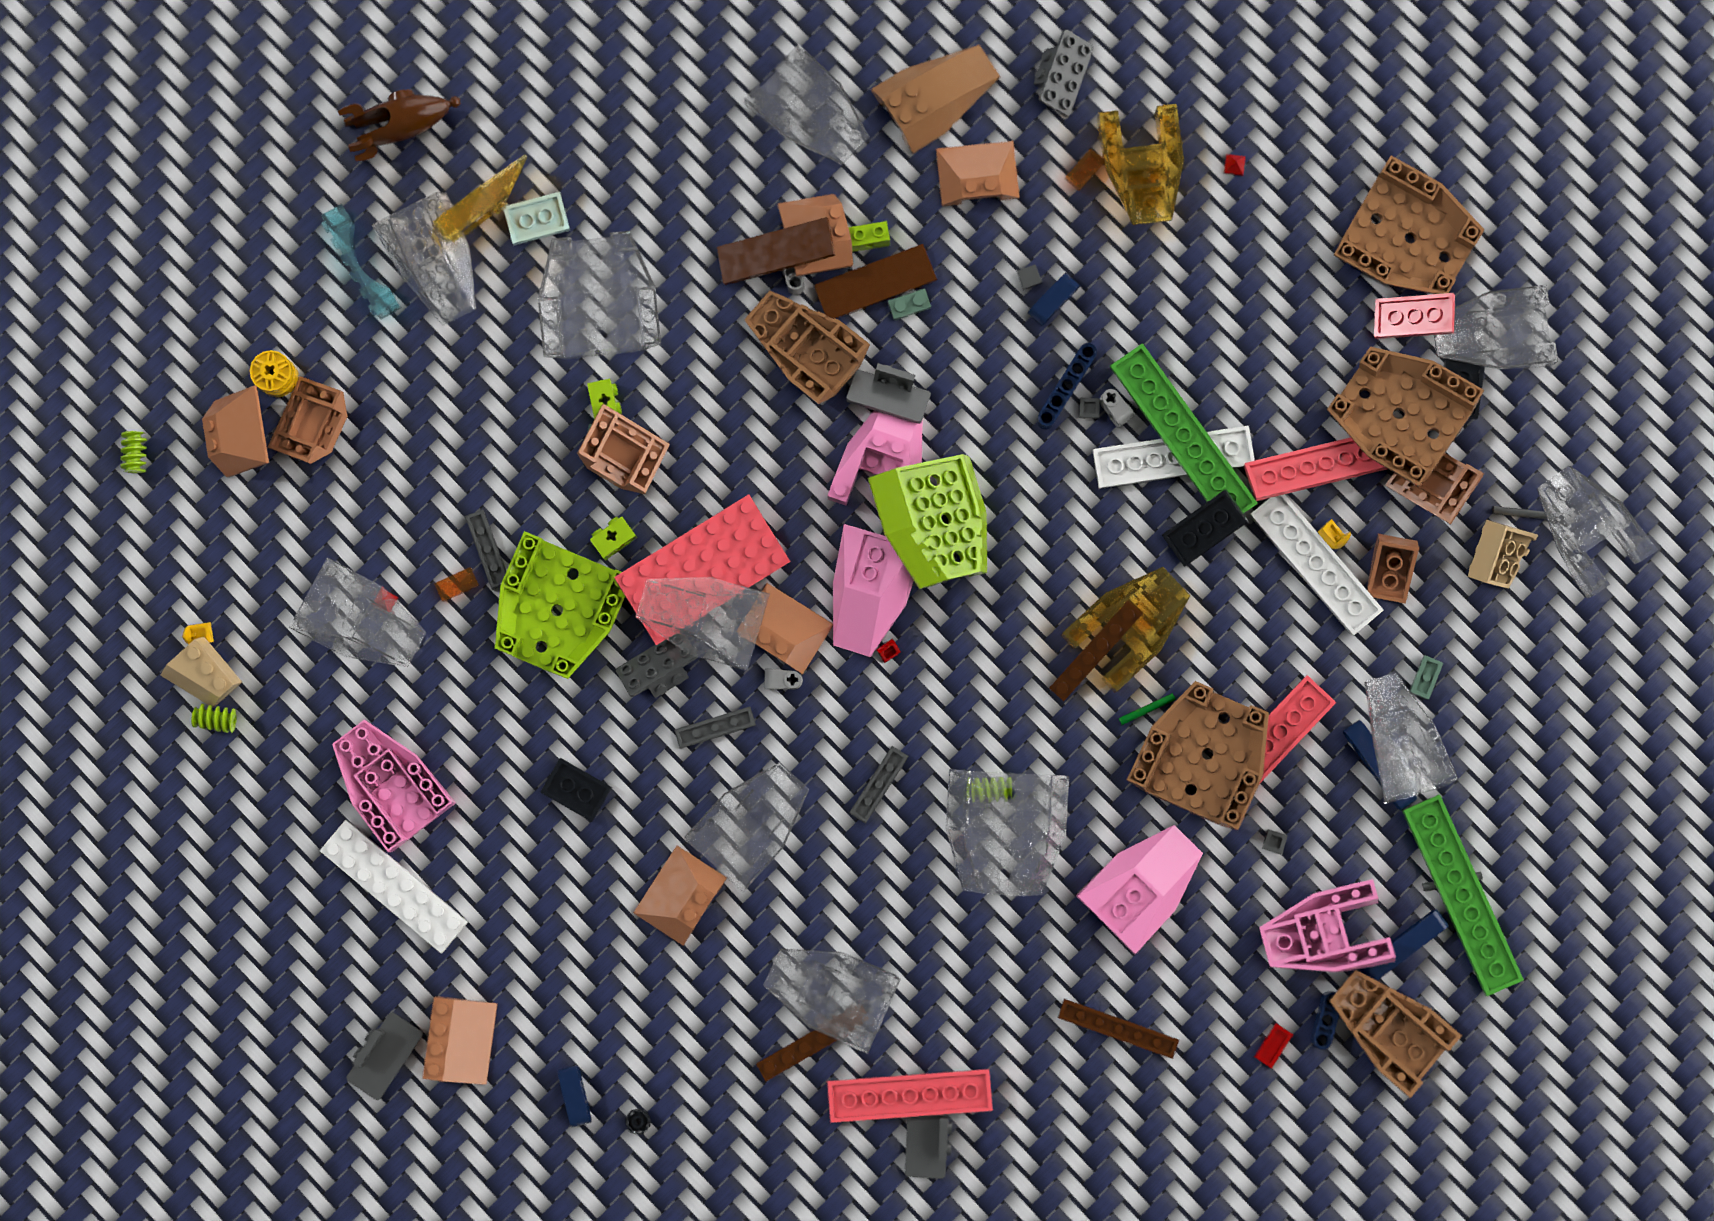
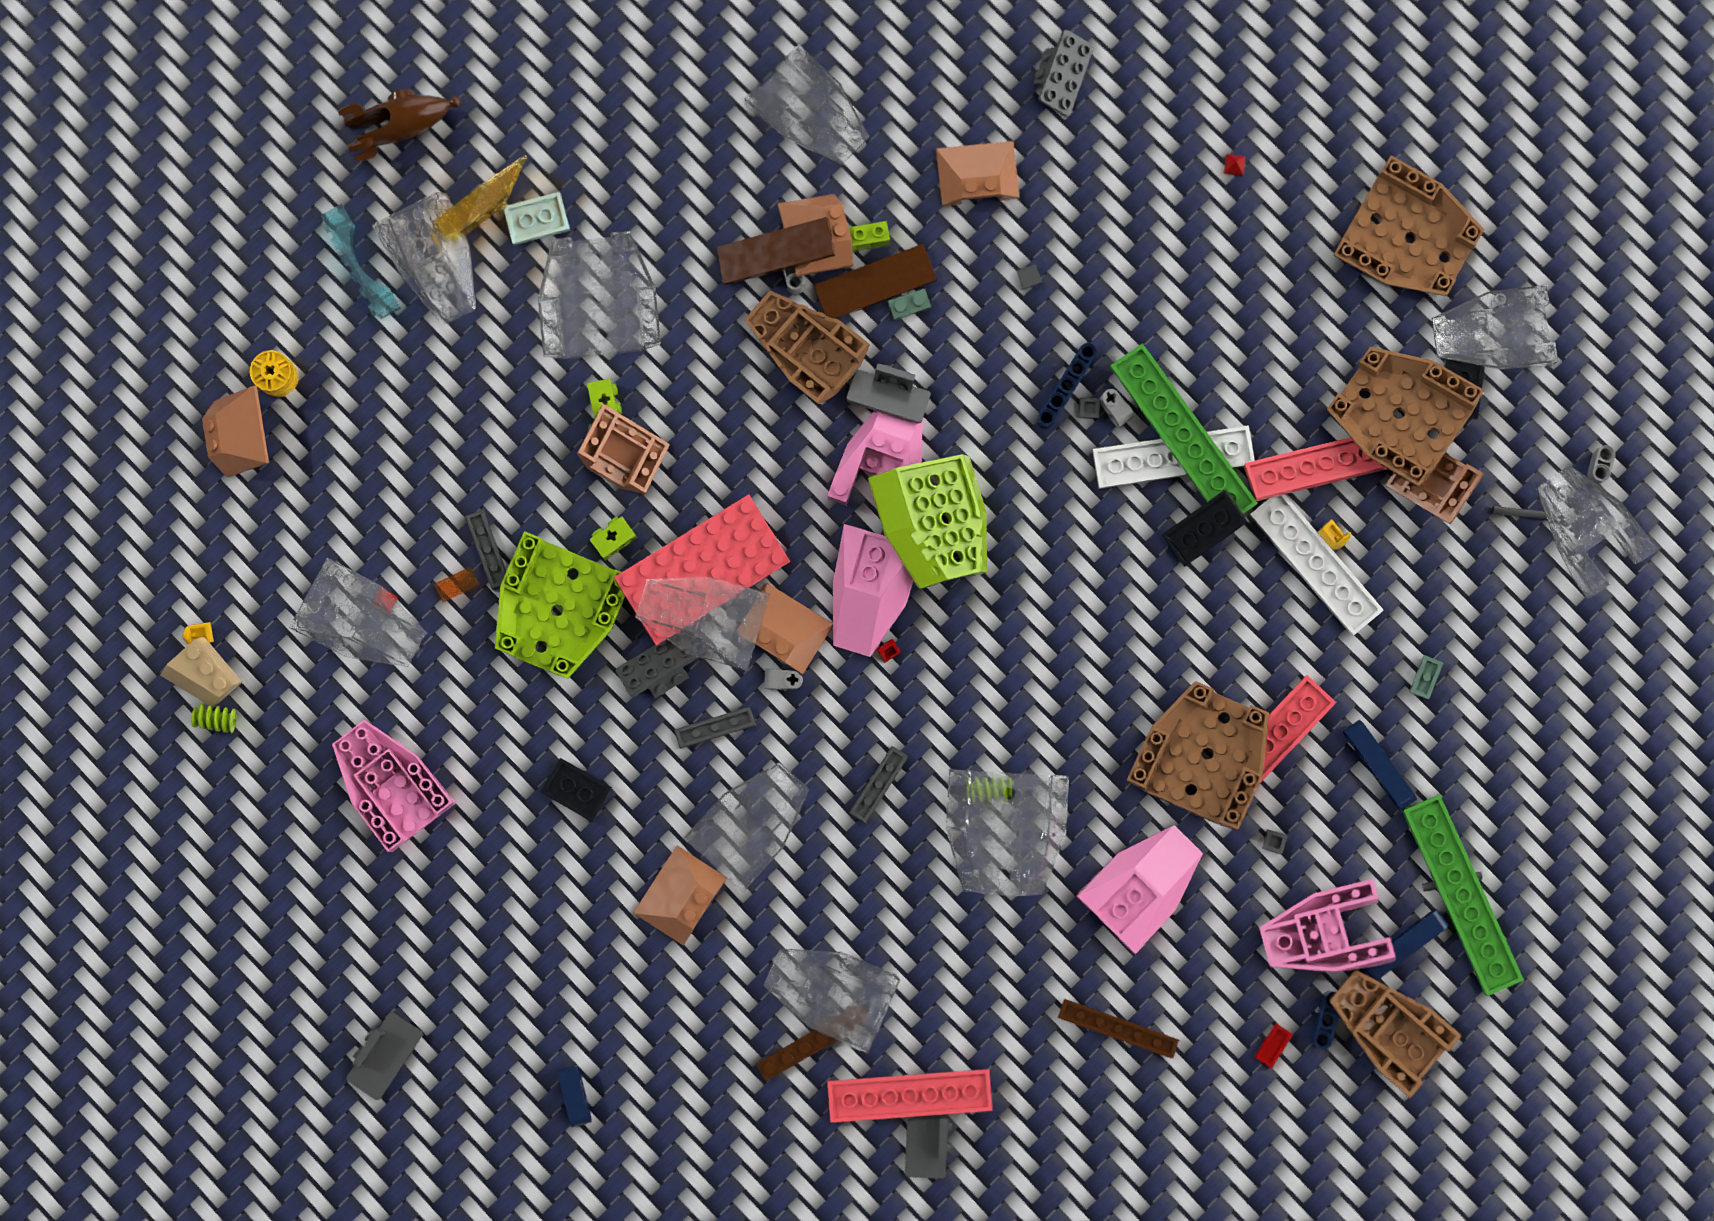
(133, 452): lime piece -> none
(310, 421): nougat slope -> none
(394, 886): white plate -> none
(460, 1040): nougat slope -> none
(633, 1116): black plate -> none
(935, 94): medium nougat wedge -> none
(1053, 299): dark blue beam -> none
(1084, 169): clear orange plate -> none
(1096, 650): reddish brown plate -> none
(1144, 175): clear yellow wedge -> none
(1146, 709): green bar -> none
(1160, 601): clear yellow wedge -> none
(1392, 568): nougat slope -> none
(1405, 741): clear wedge -> none
(1414, 316): plate -> none
(1499, 553): tan wedge -> none
(1600, 464): none -> light grey beam

